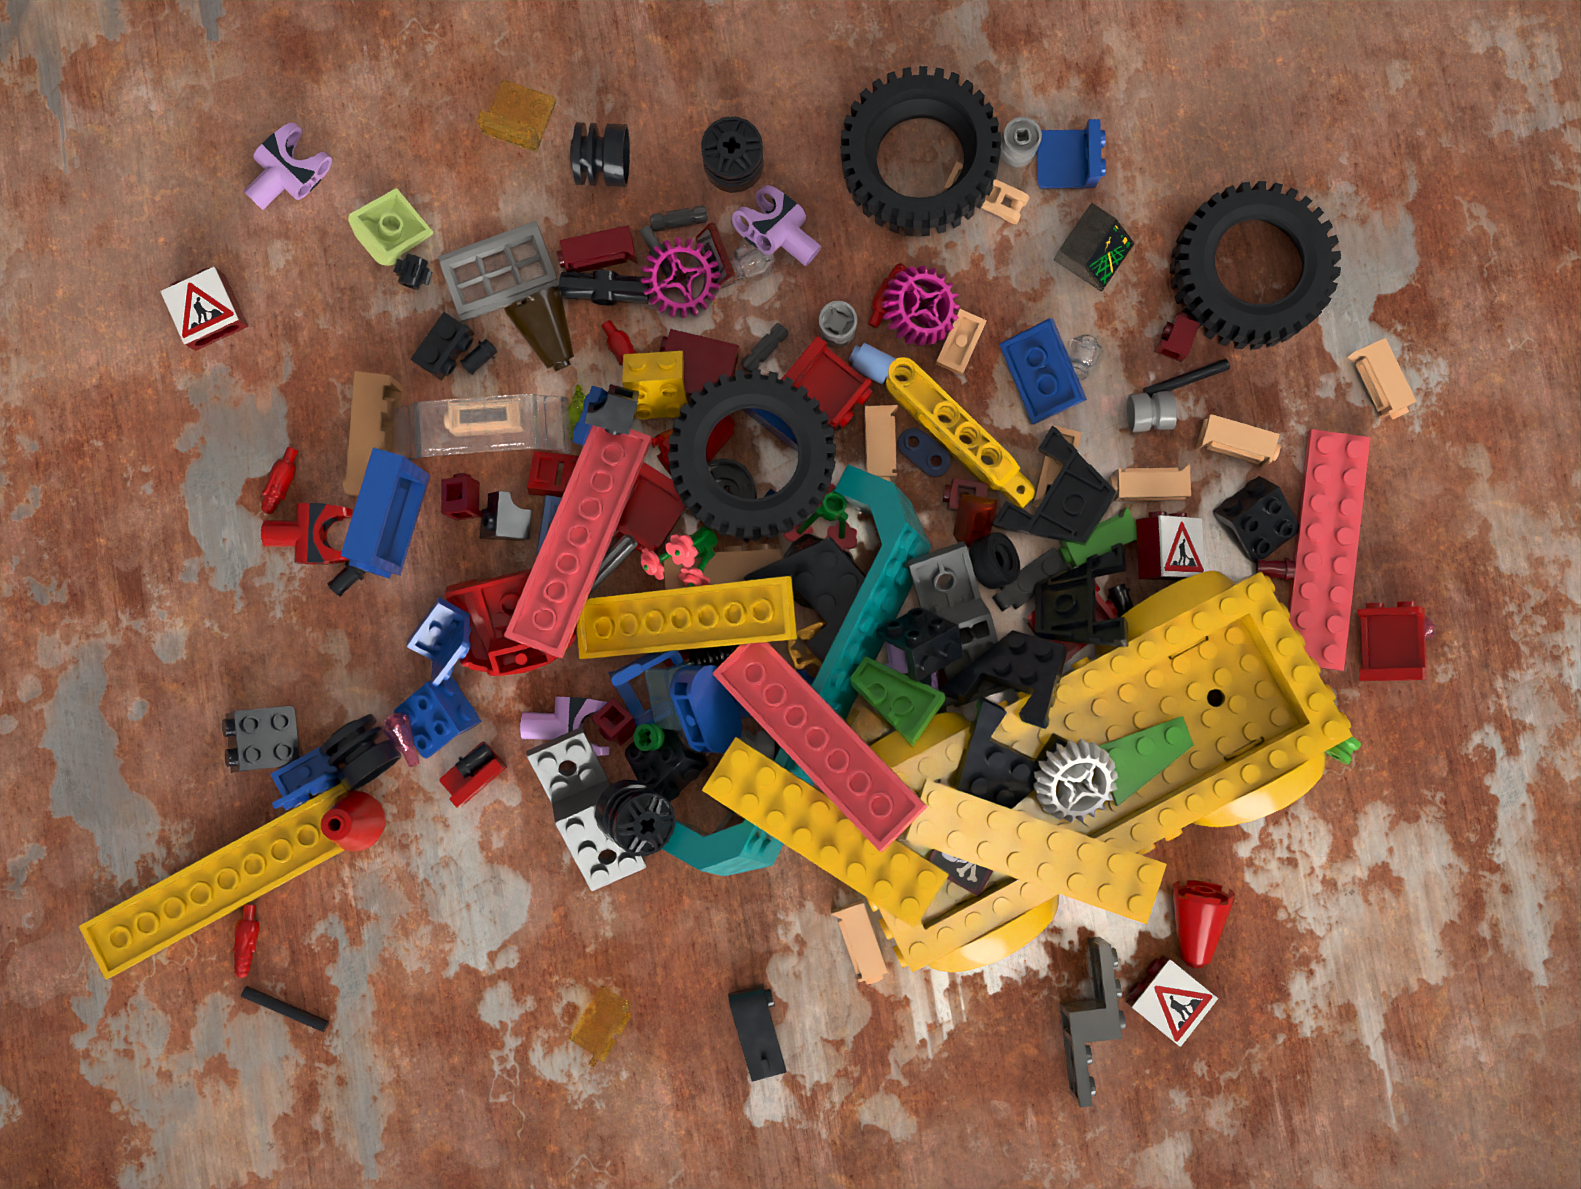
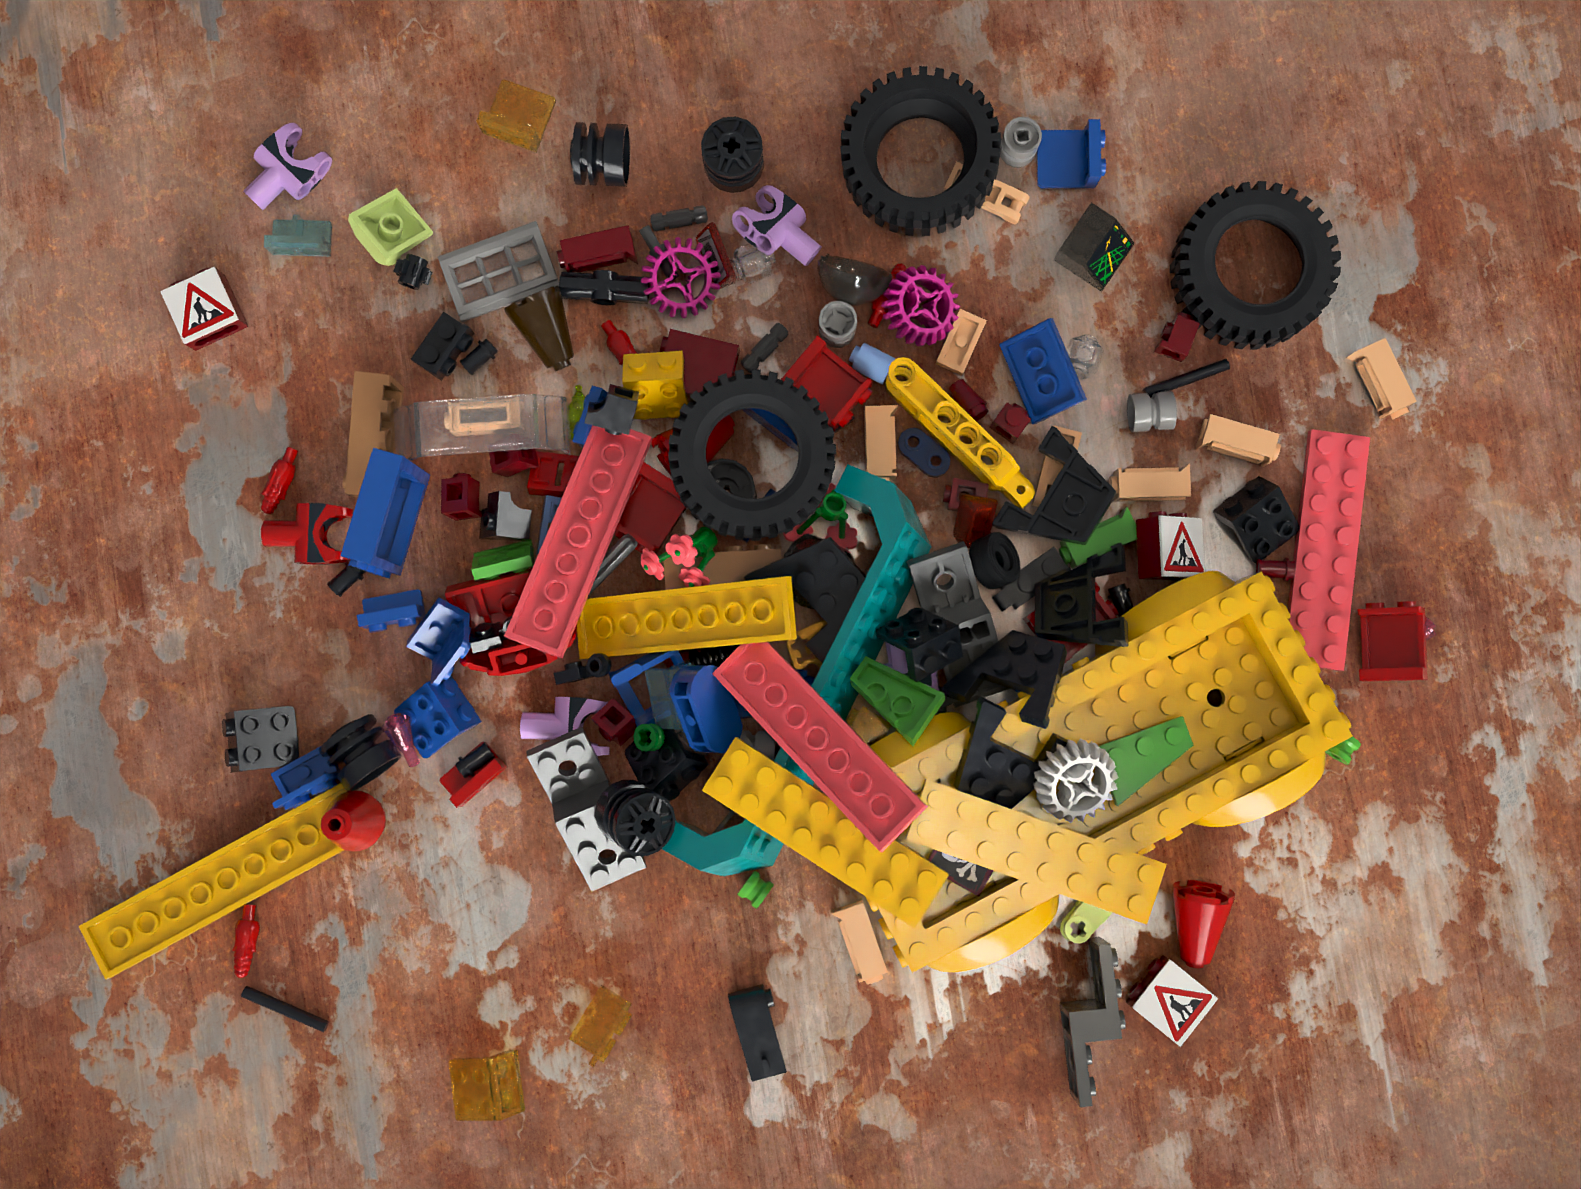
(299, 237): none -> clear light blue panel
(391, 609): none -> blue bracket
(487, 1087): none -> clear yellow bracket
(488, 636): none -> black plate
(503, 559): none -> bright green plate
(513, 461): none -> dark red brick
(597, 666): none -> black plate
(755, 889): none -> bright green wheel
(852, 280): none -> clear smoke cylinder
(969, 399): none -> dark red cone
(1010, 422): none -> dark red brick
(1089, 917): none -> yellowish green piece

